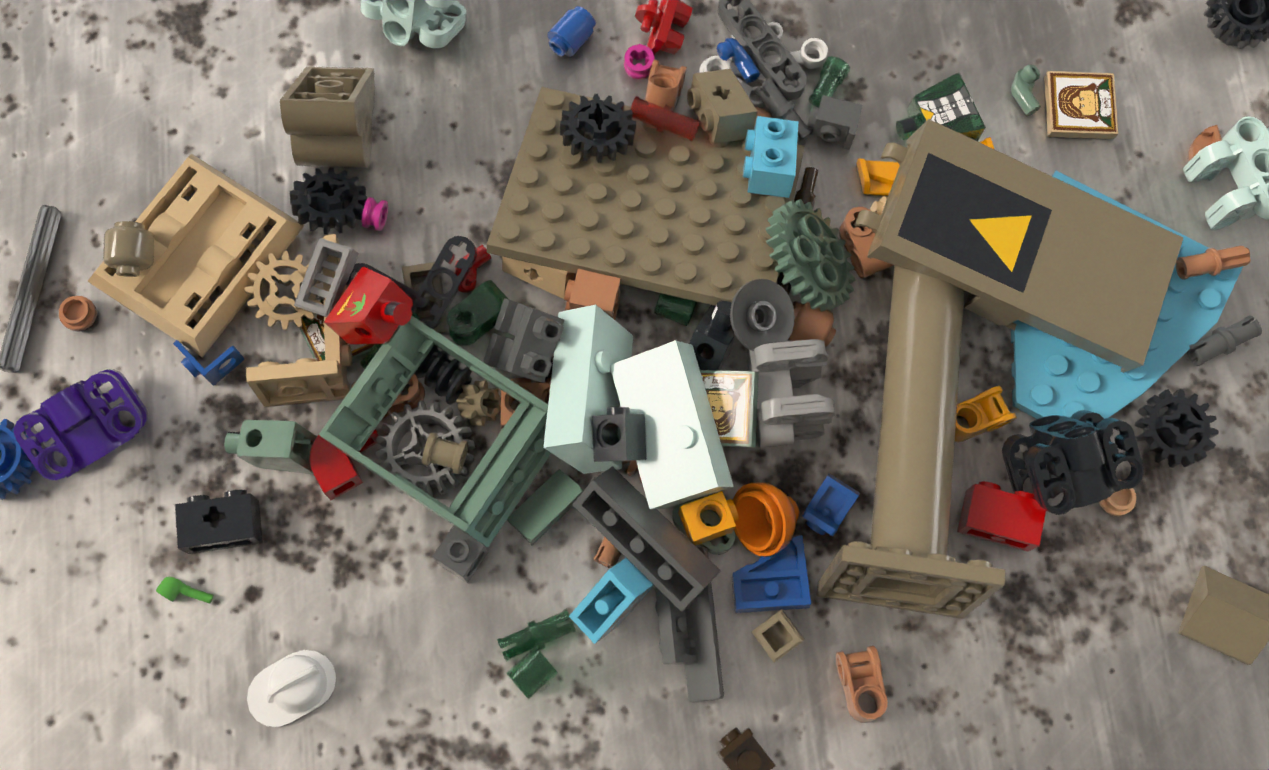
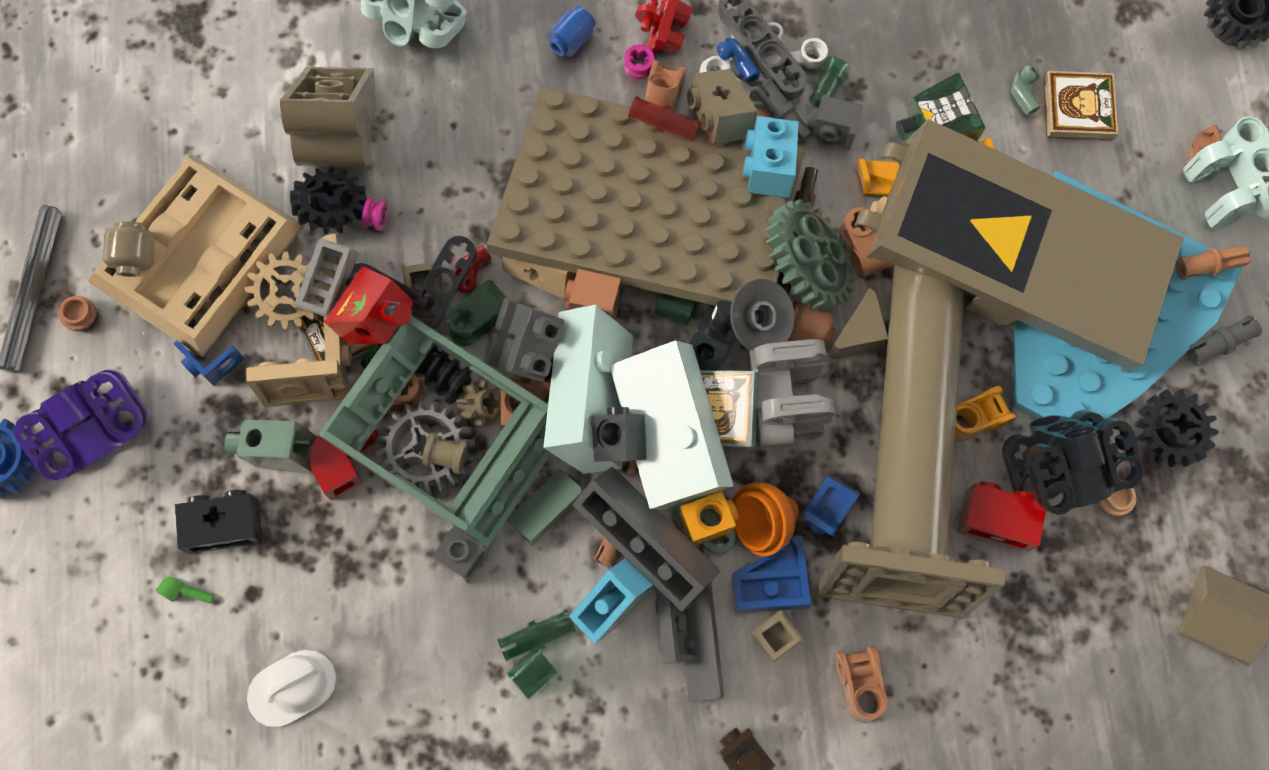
(597, 128): black gear -> none
(863, 331): none -> dark tan slope

